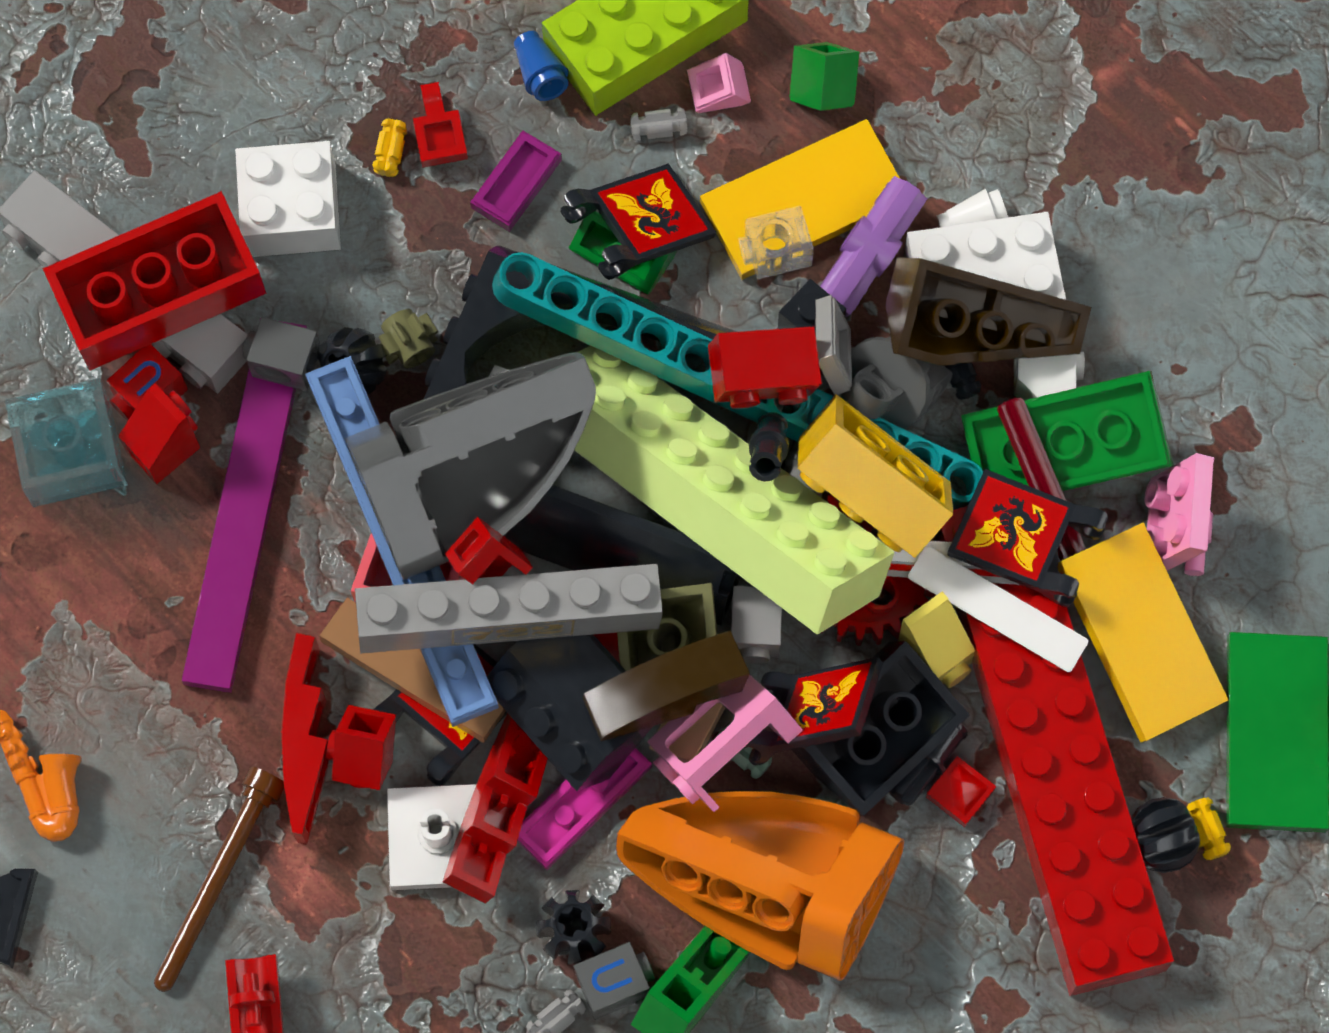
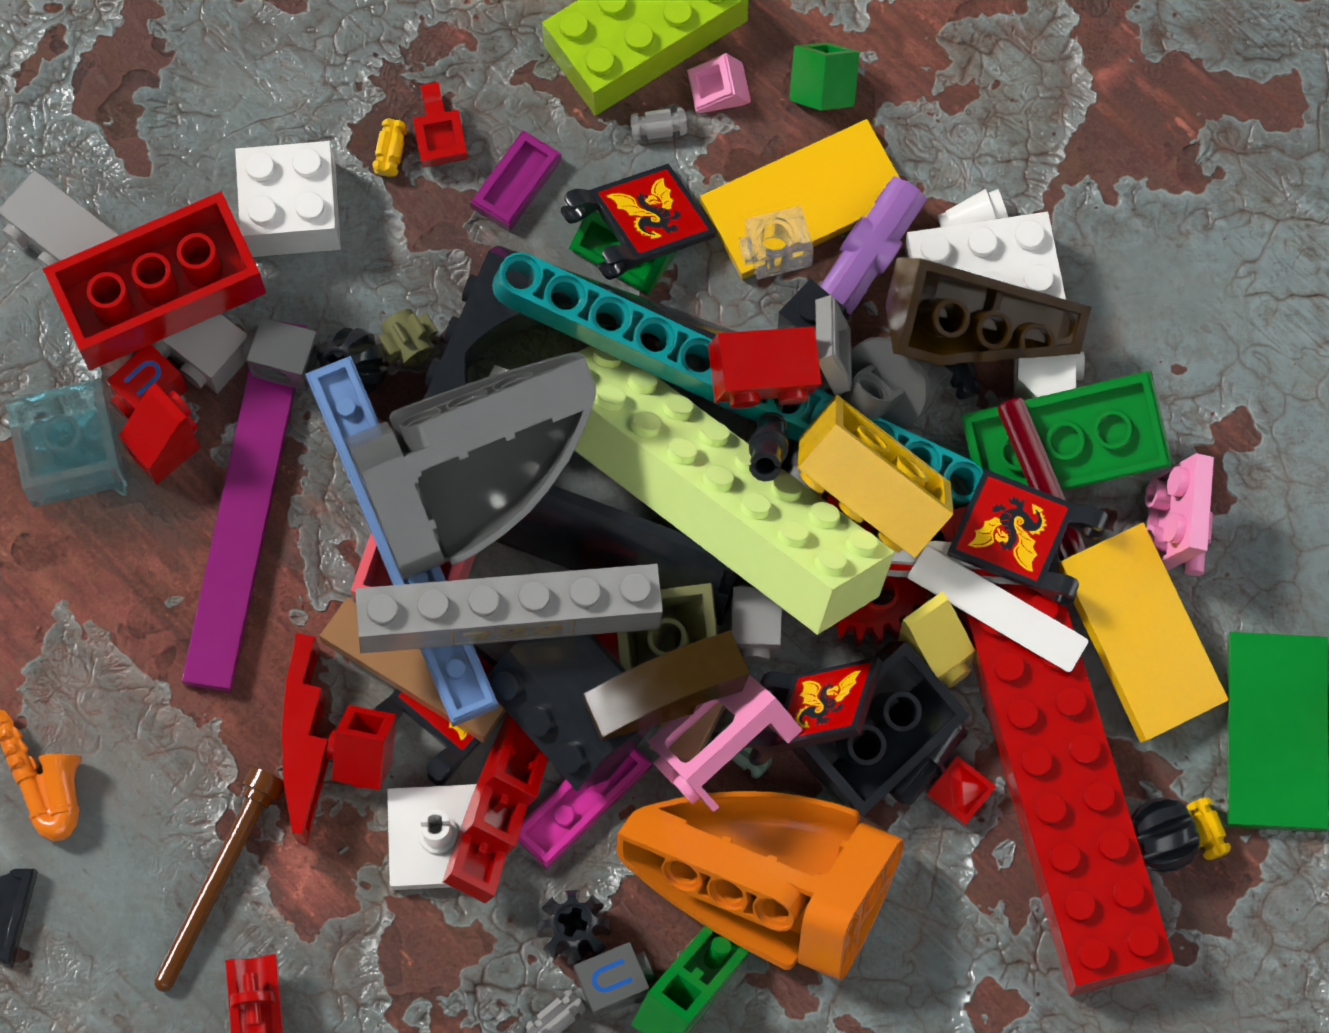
(485, 553): red panel -> none
(540, 68): blue cone -> none

